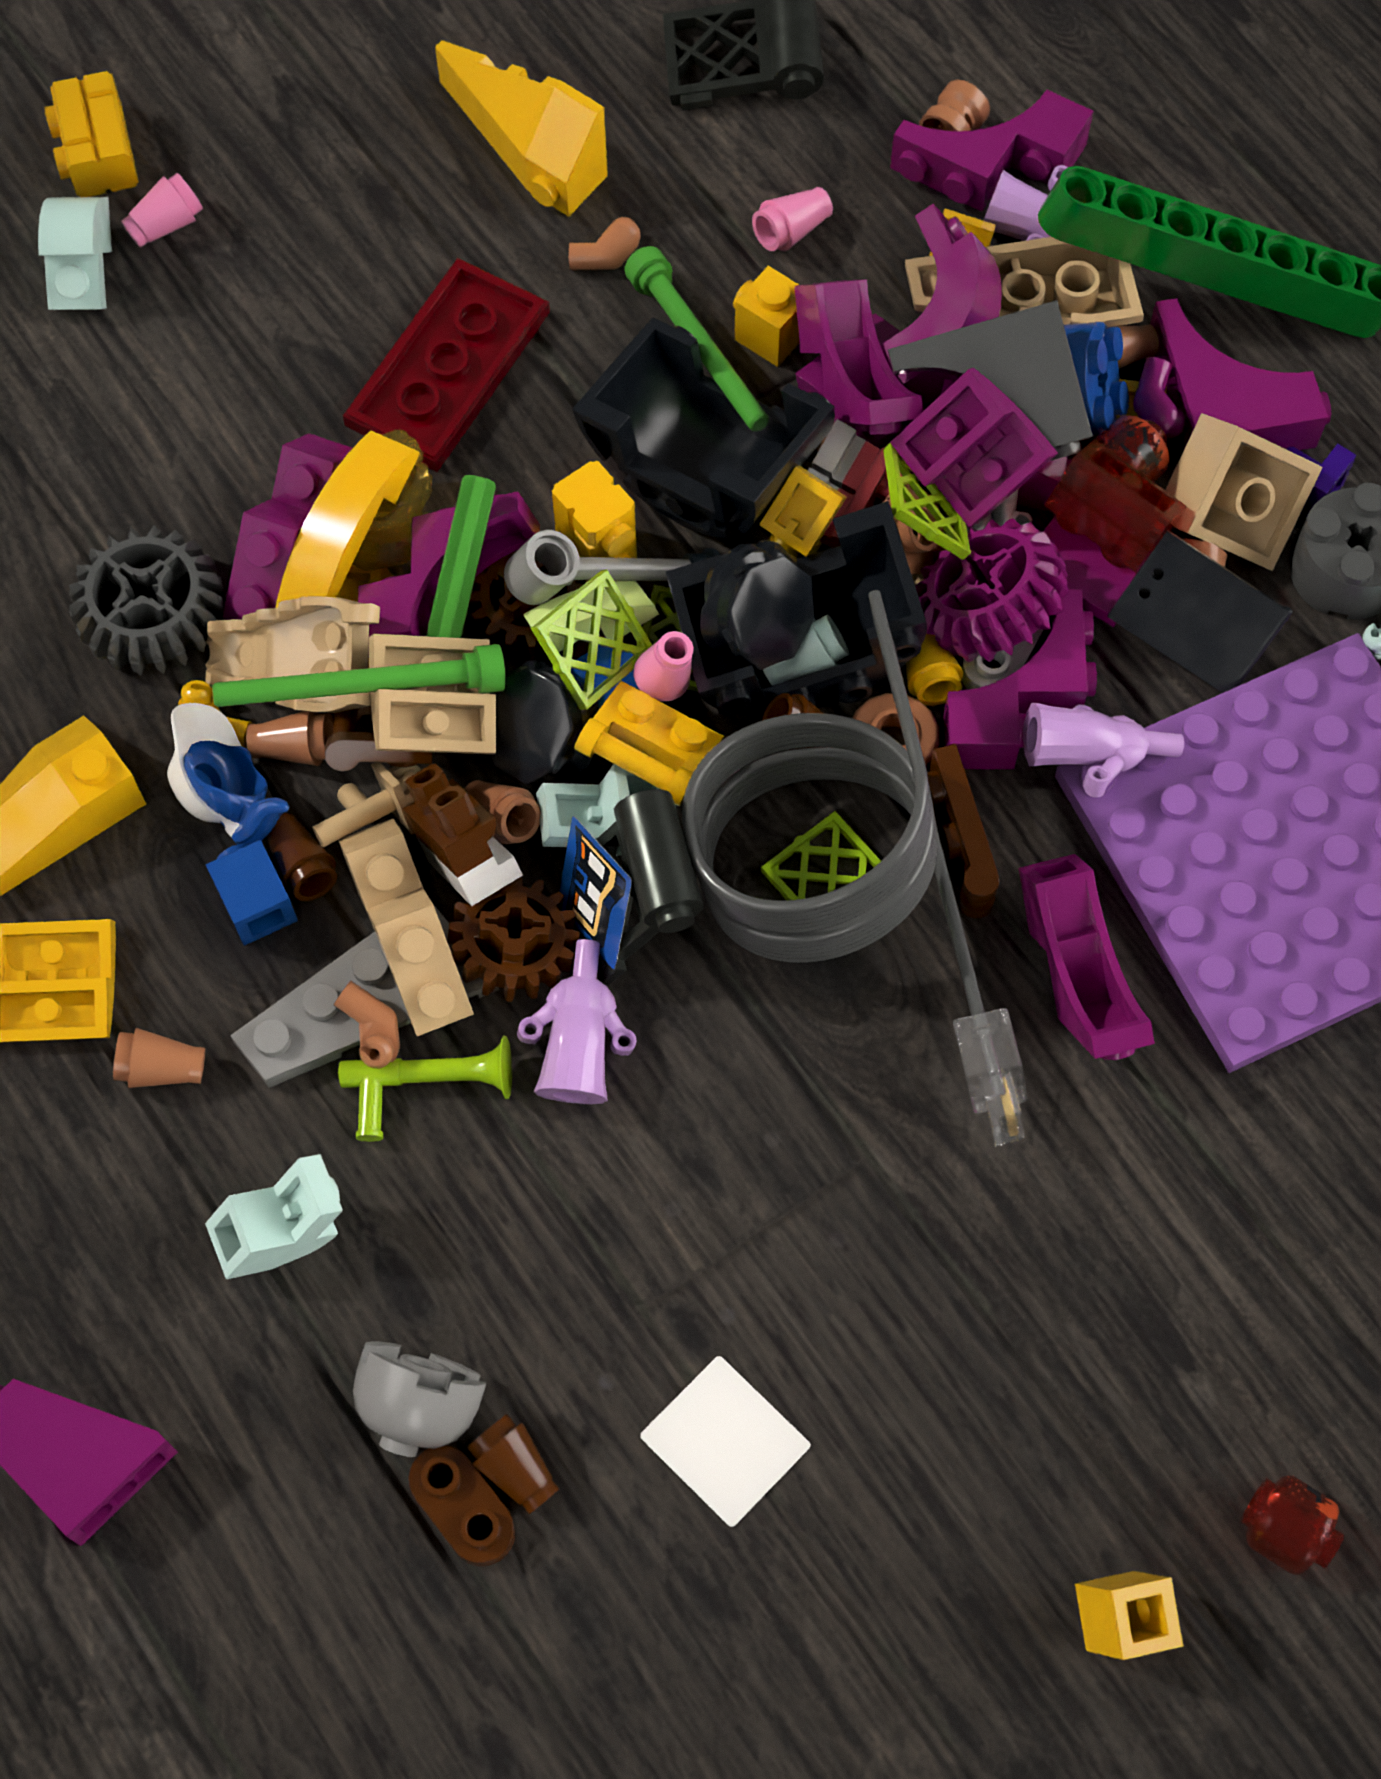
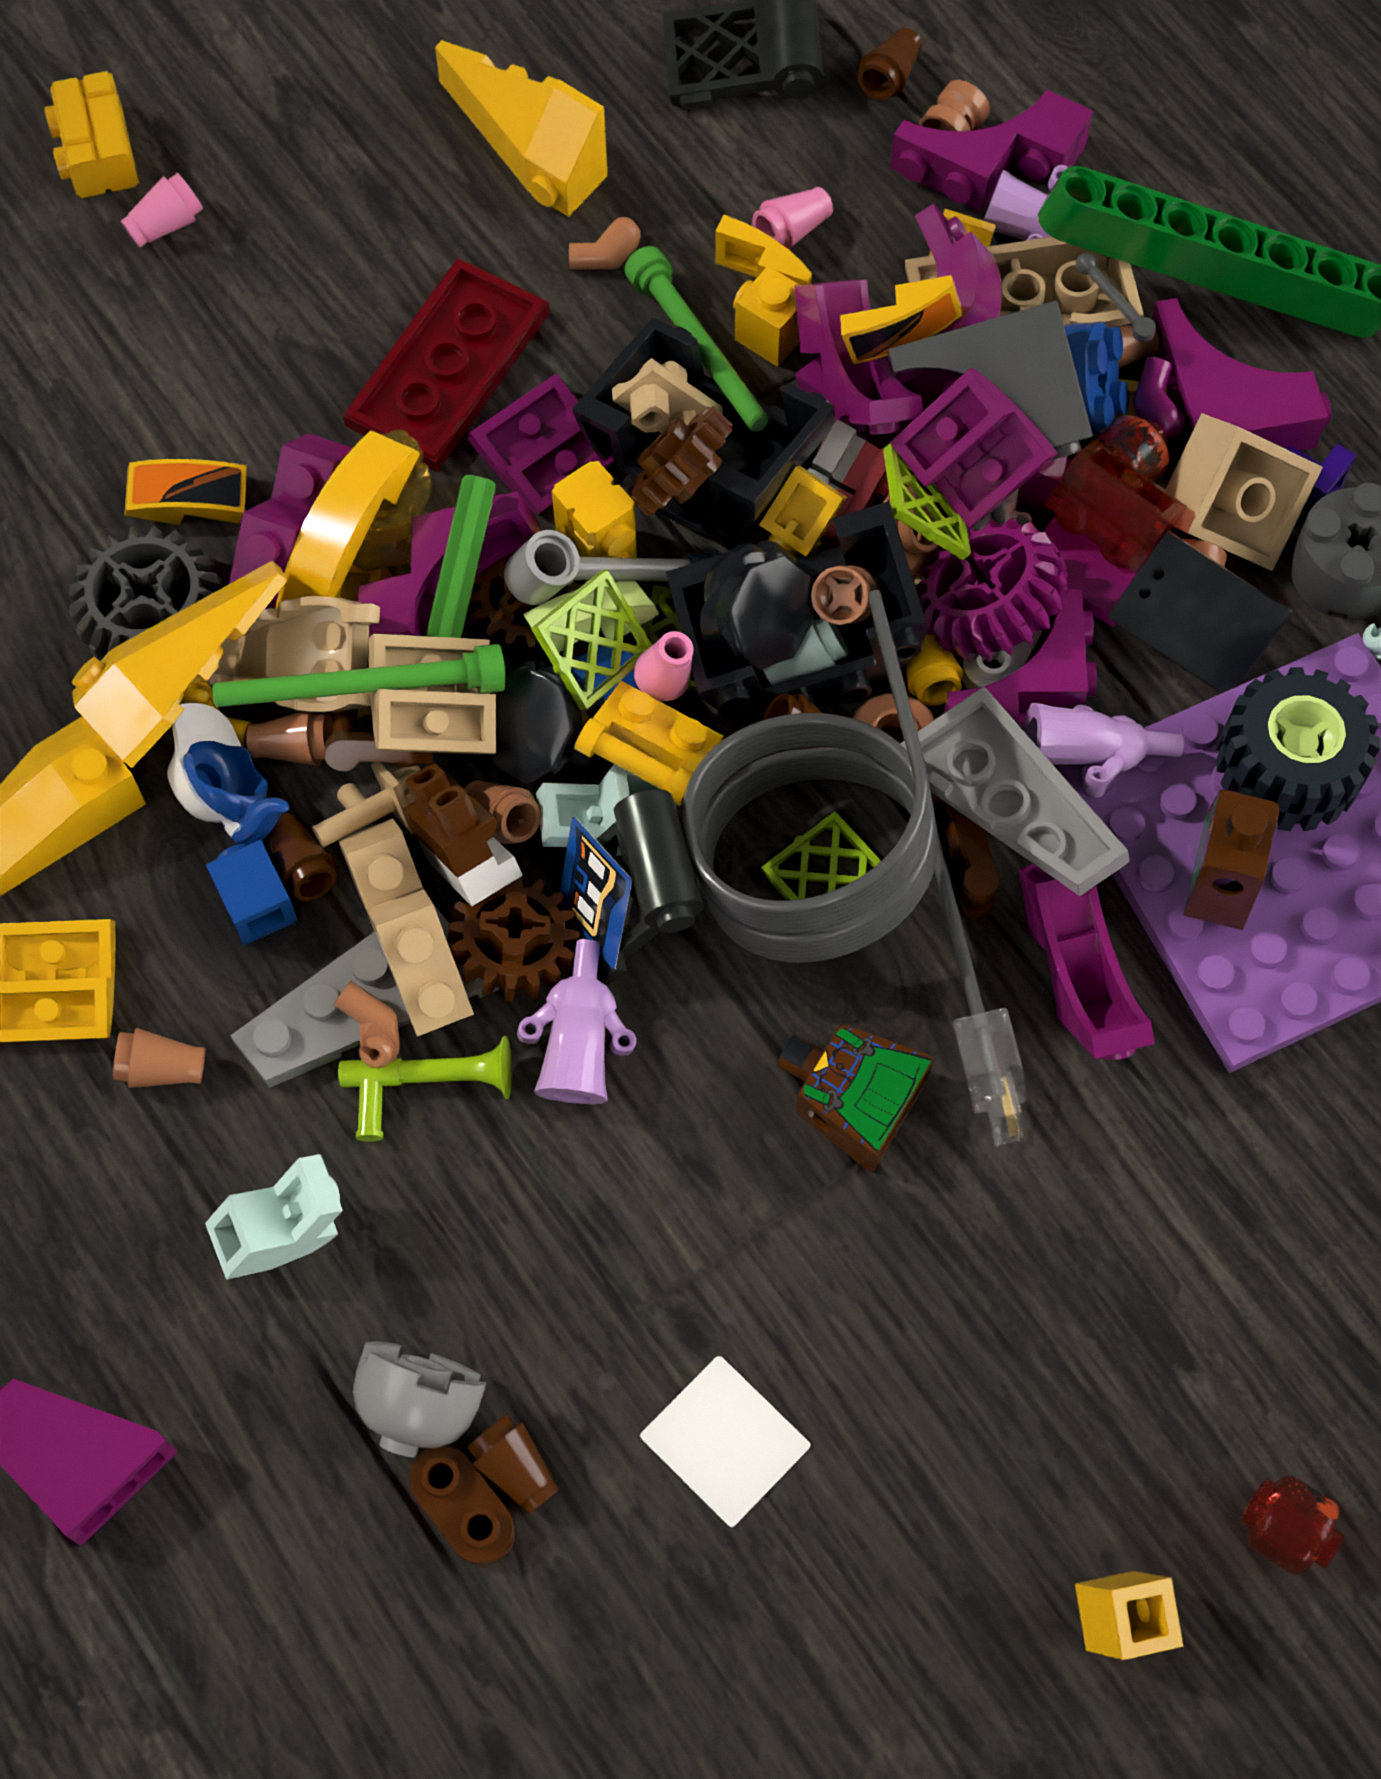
(73, 240): light aqua brick -> none
(139, 684): none -> yellow wedge
(179, 487): none -> slope
(535, 443): none -> magenta slope
(661, 396): none -> tan hips
(680, 460): none -> reddish brown gear
(751, 251): none -> yellow slope
(835, 594): none -> nougat wheel
(856, 1089): none -> torso
(888, 66): none -> reddish brown cone
(919, 313): none -> slope
(1009, 788): none -> light grey wing
(1143, 327): none -> dark grey hinge
(1233, 846): none -> reddish brown torso
(1299, 746): none -> black wheel

